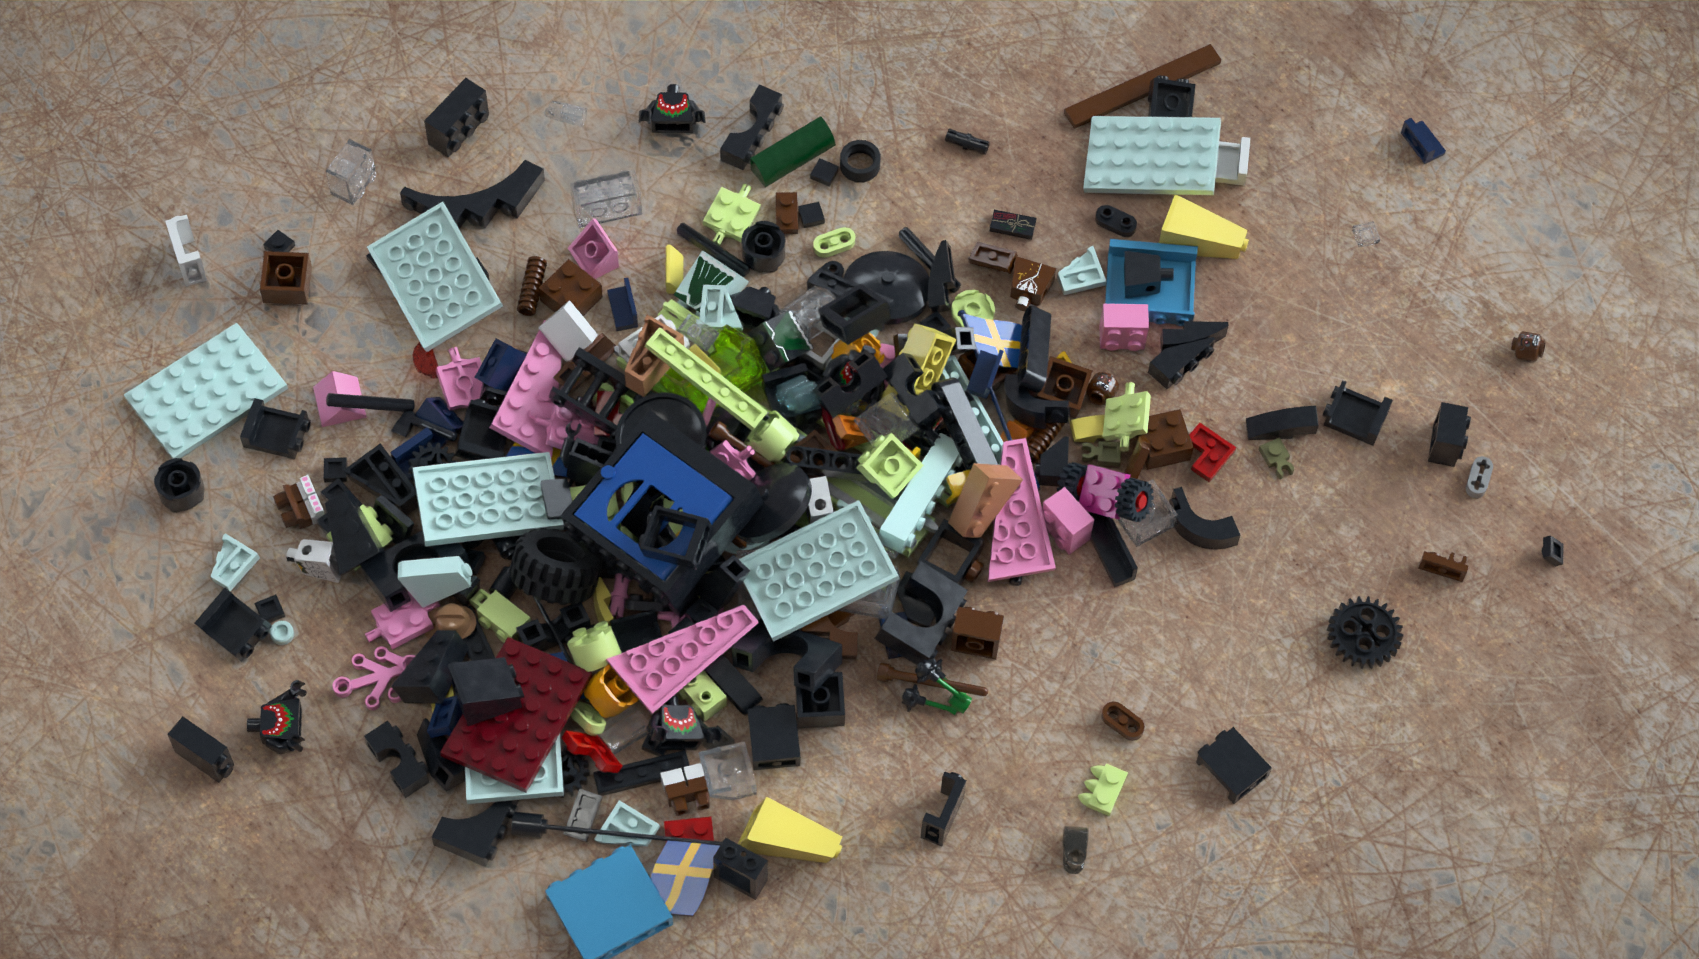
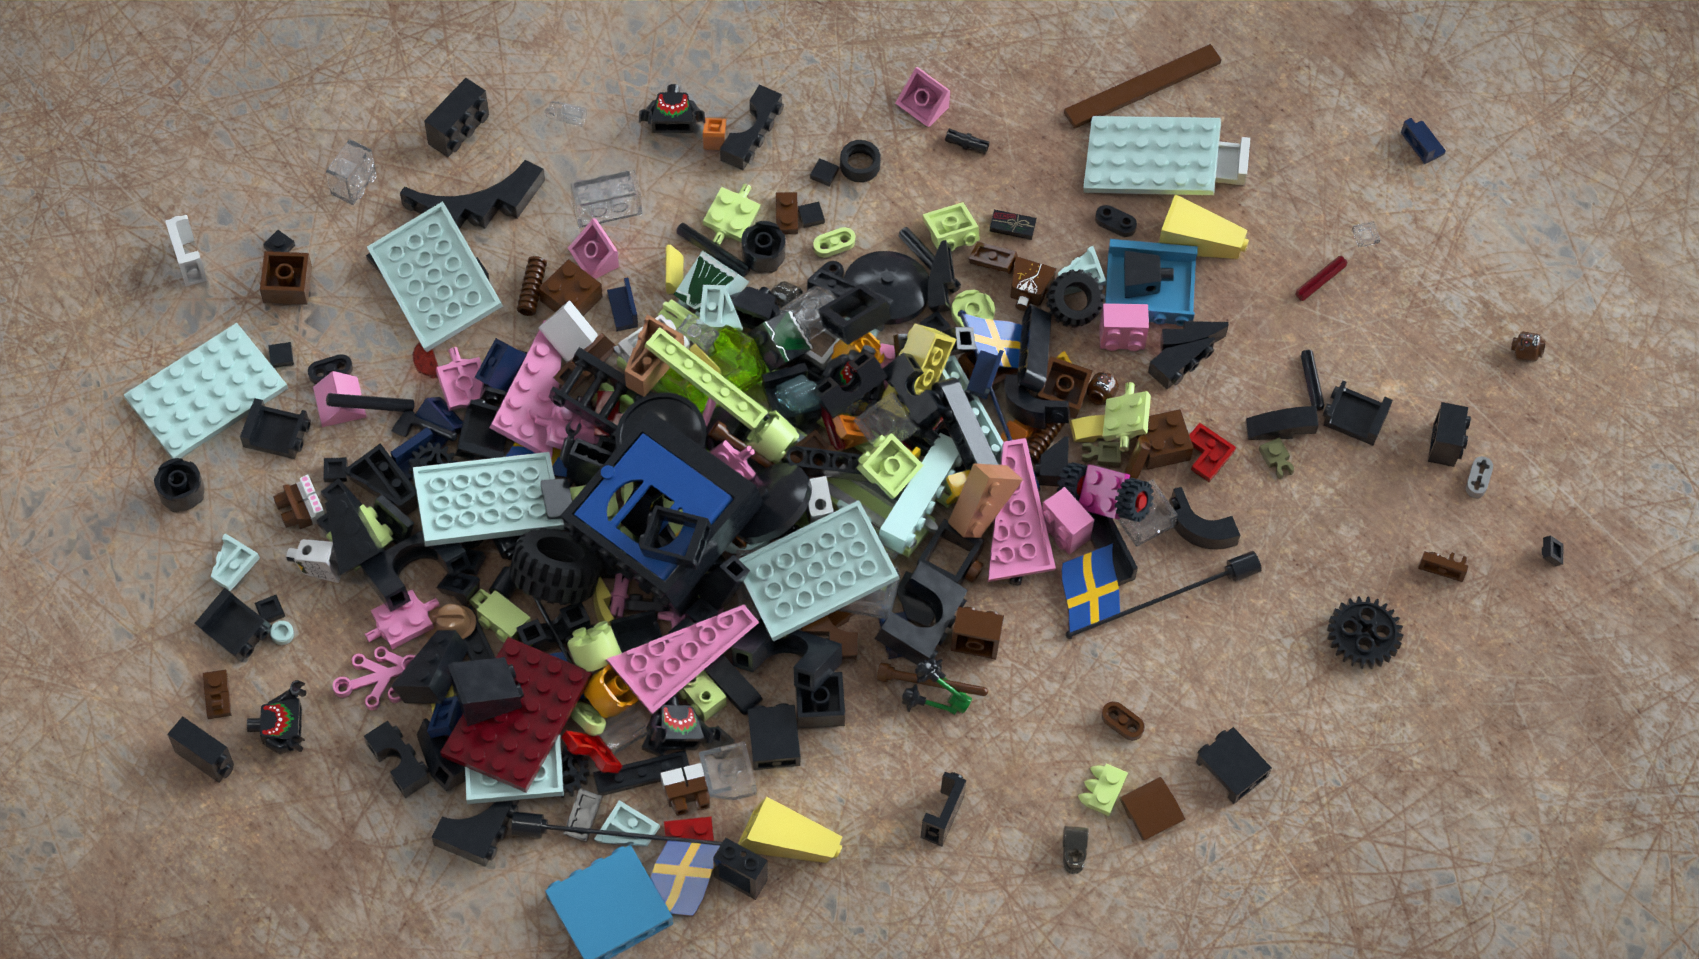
(217, 694): none -> reddish brown plate
(281, 354): none -> black tile
(328, 365): none -> black plate
(434, 578): light aqua slope -> none
(714, 133): none -> orange slope
(785, 293): none -> clear smoke head
(792, 151): dark green brick -> none
(924, 97): none -> bright pink slope
(953, 225): none -> yellowish green plate
(1084, 282): none -> black tyre
(1094, 591): none -> flag
(1152, 808): none -> reddish brown slope
(1170, 97): black plate -> none
(1312, 379): none -> black axle
(1321, 278): none -> dark red axle

